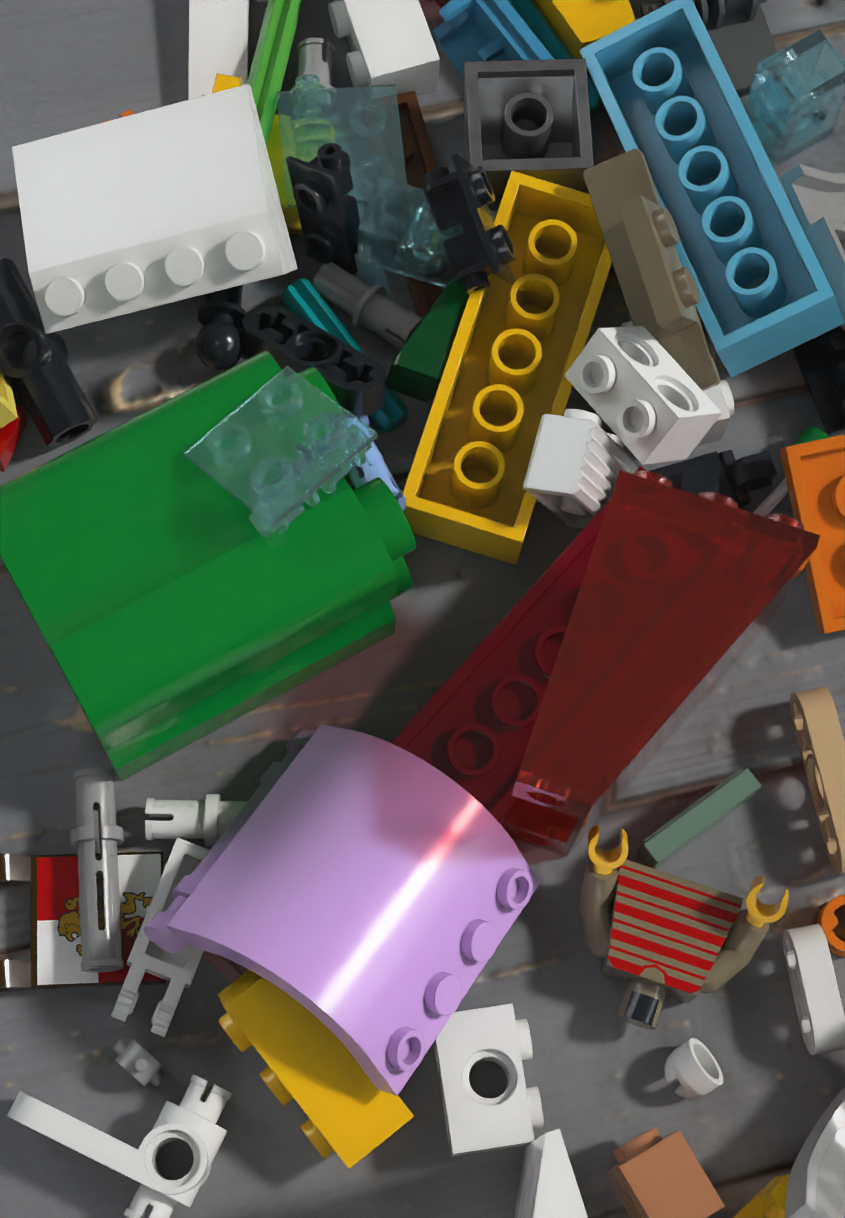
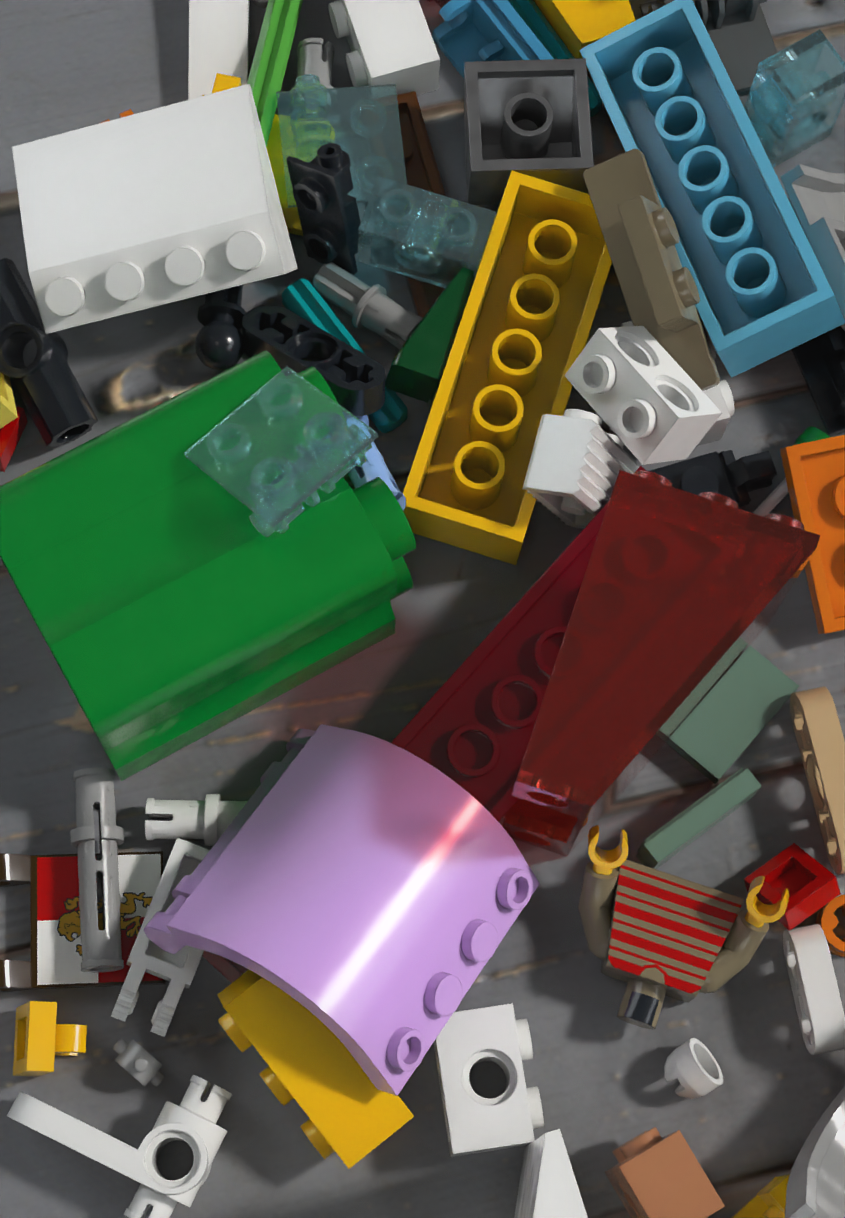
(41, 1039): none -> yellow tile
(464, 200): black hinge -> none
(732, 714): none -> sand green tile
(805, 878): none -> red plate

